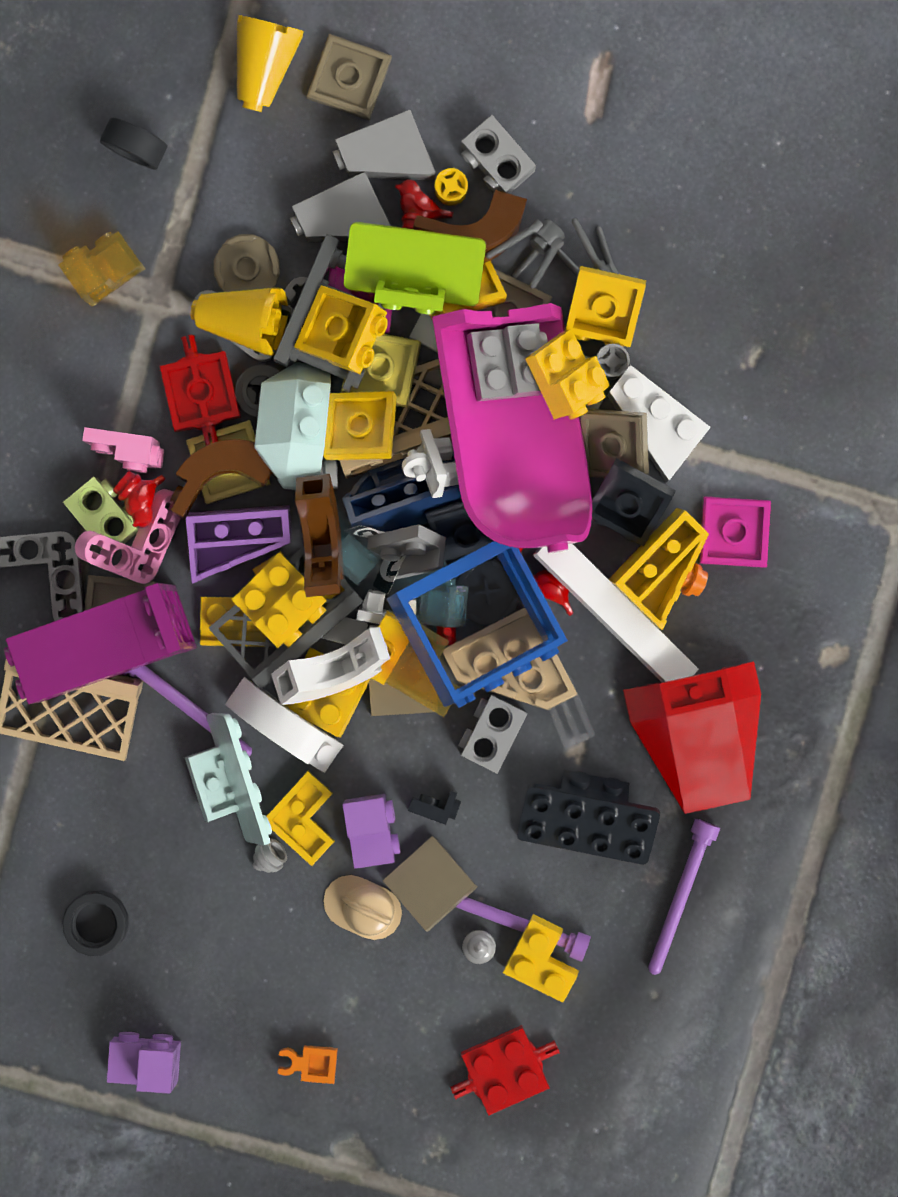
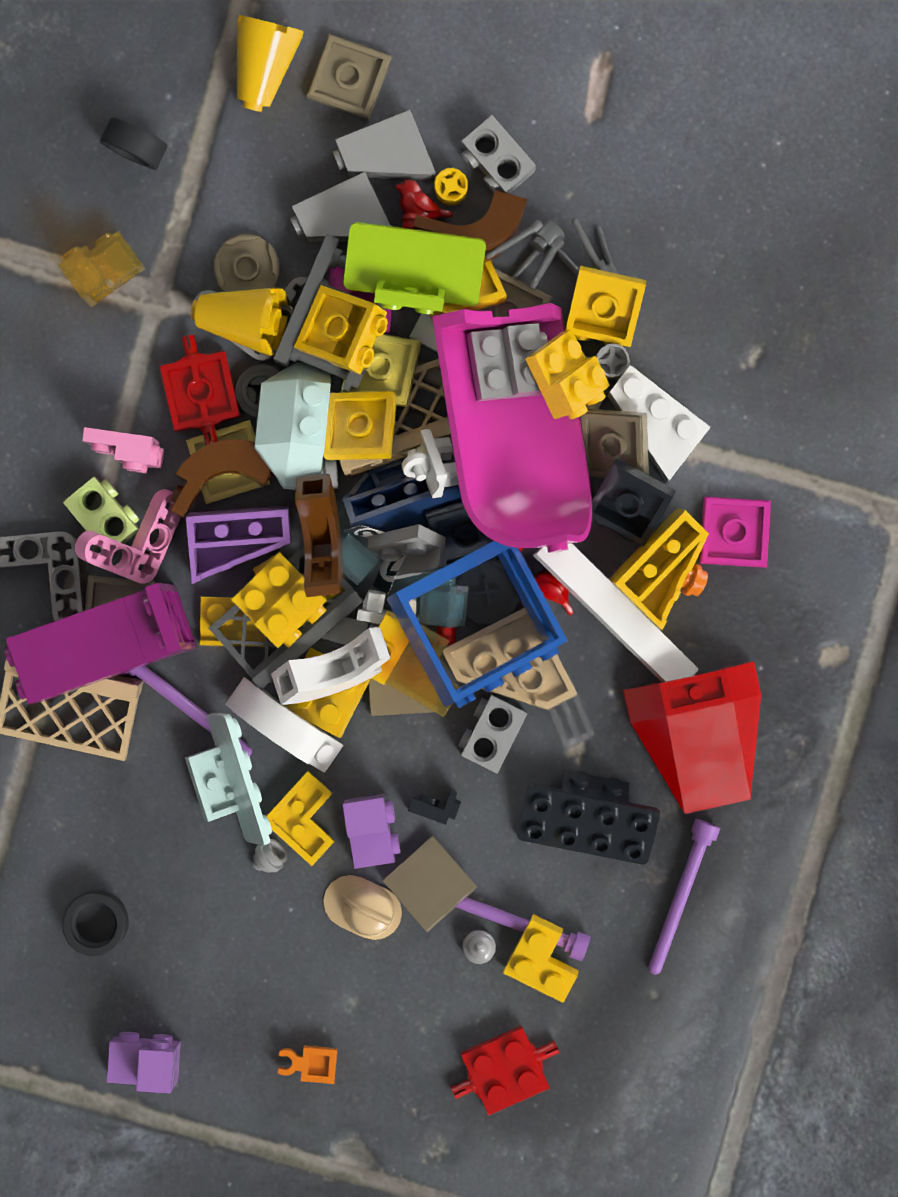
(138, 497): red animal -> none

